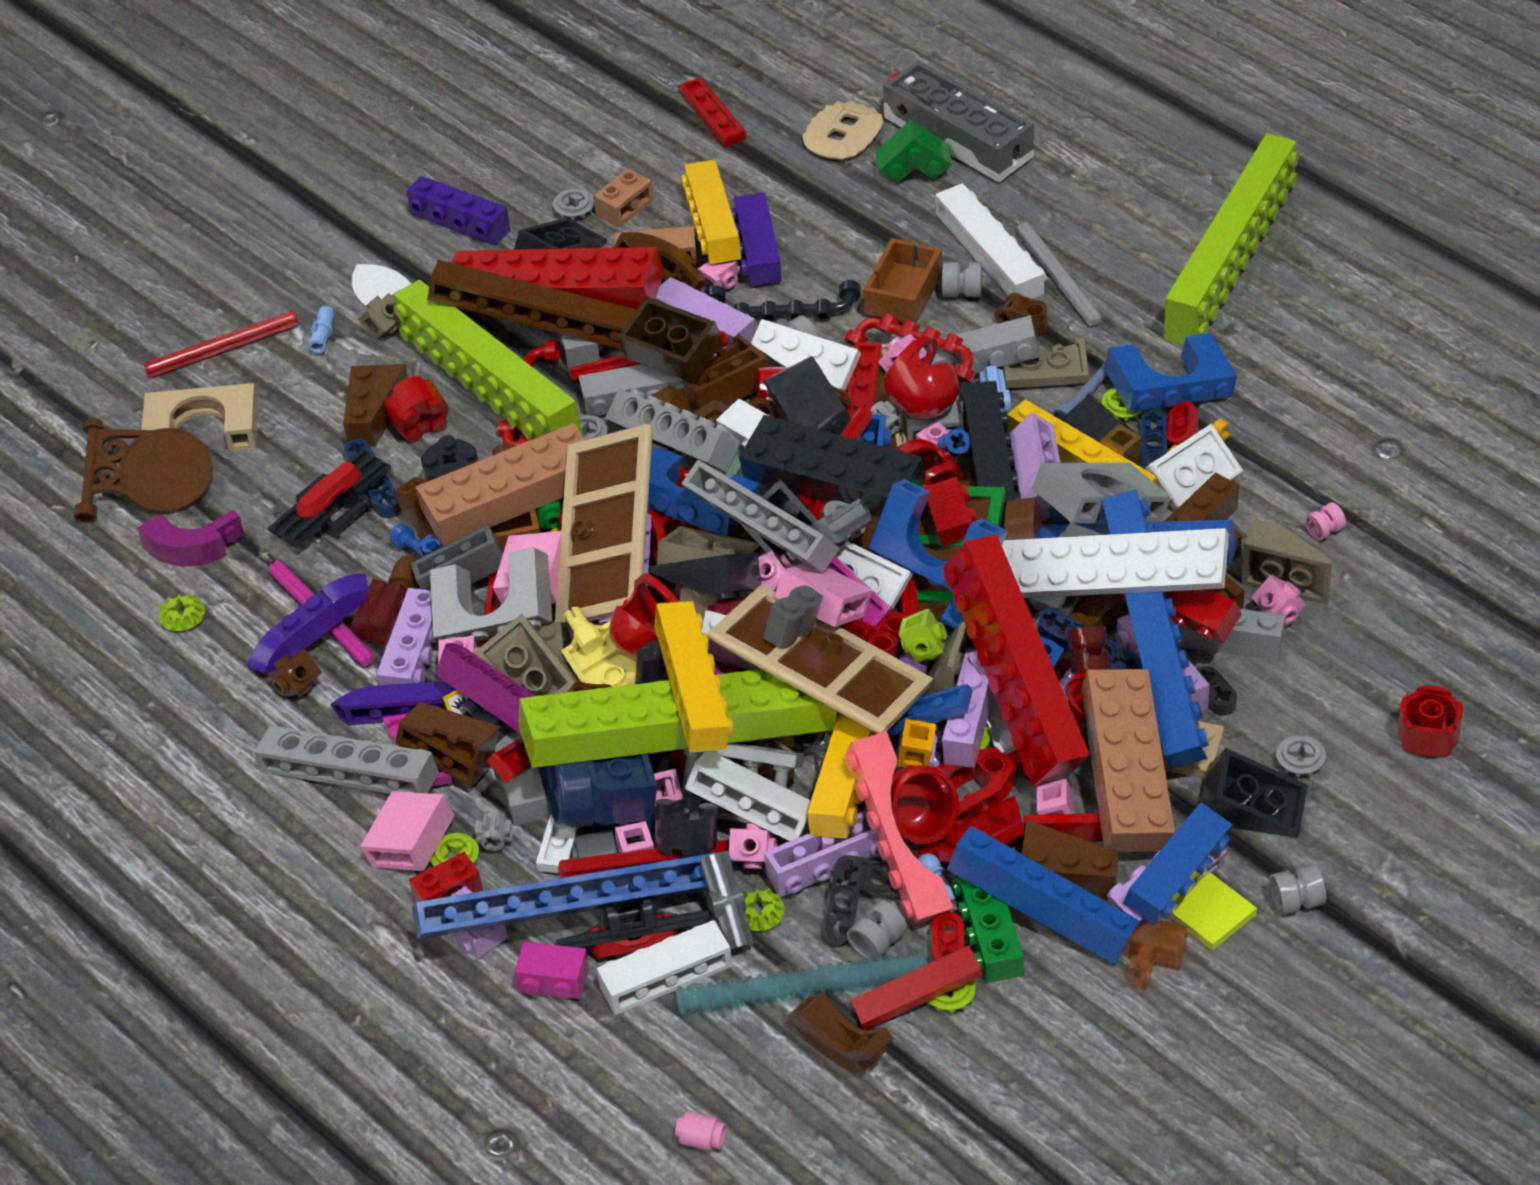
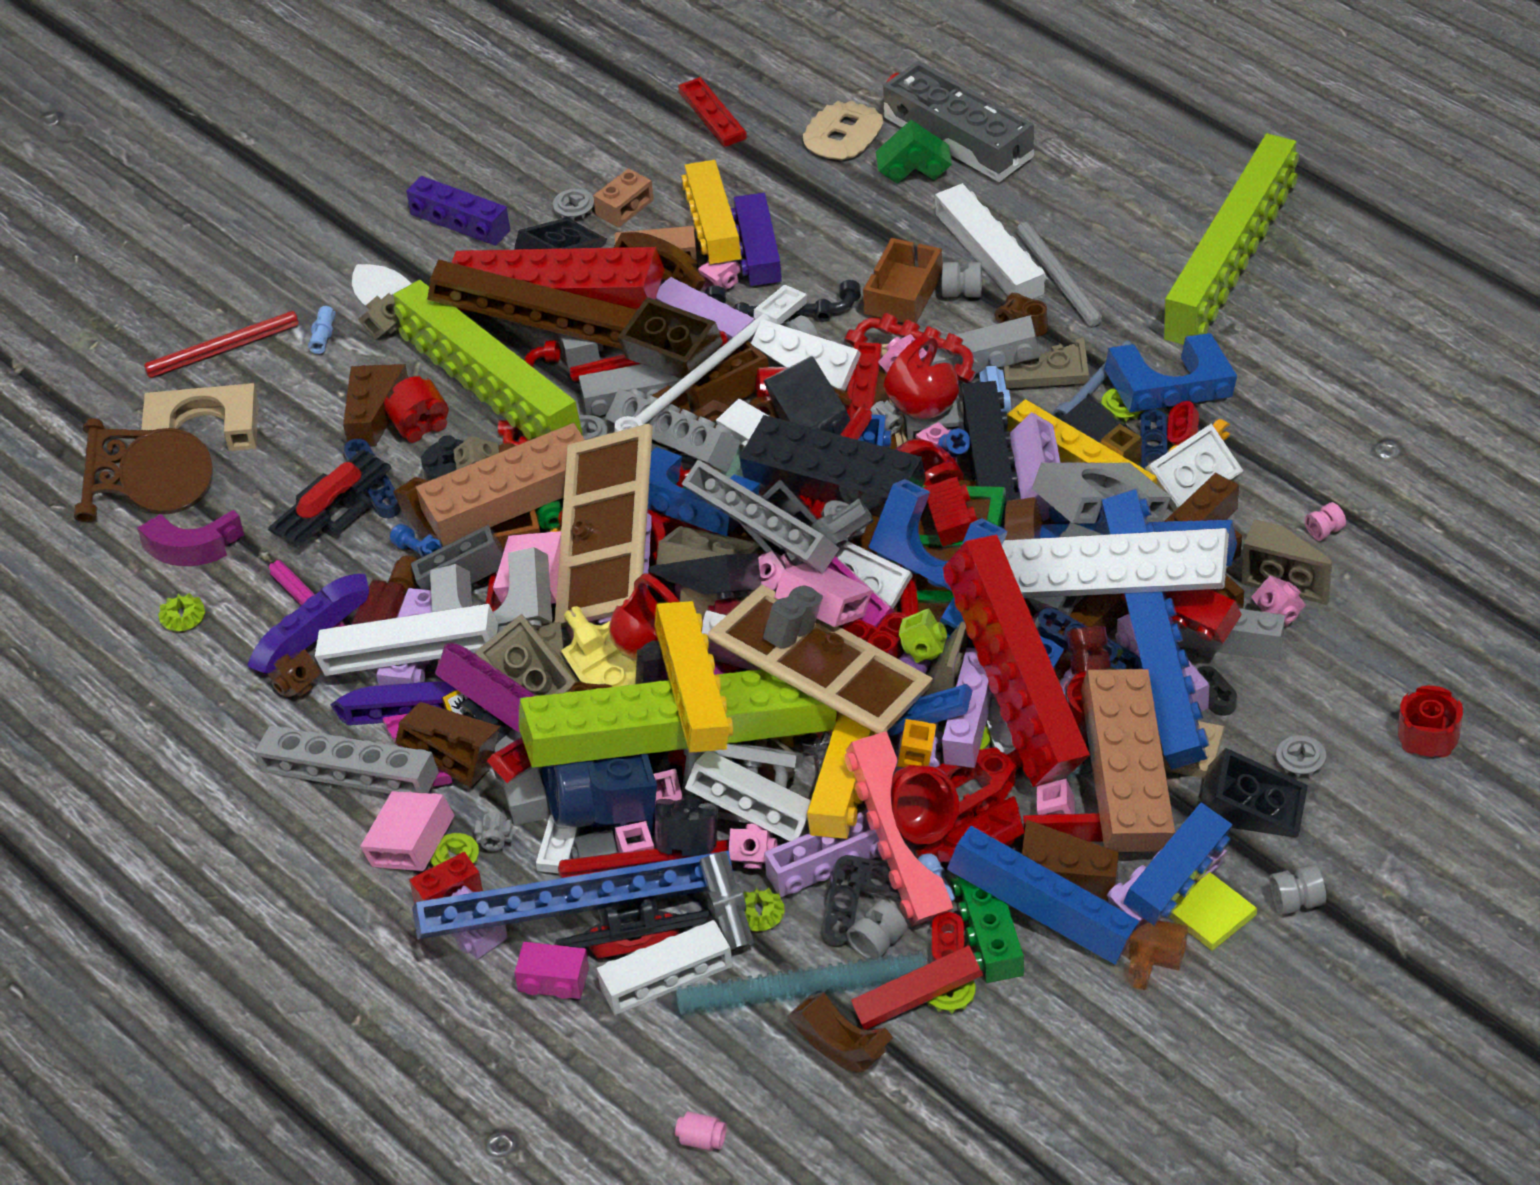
(403, 639): none -> white brick
(474, 450): none -> dark tan brick
(774, 309): none -> white bar

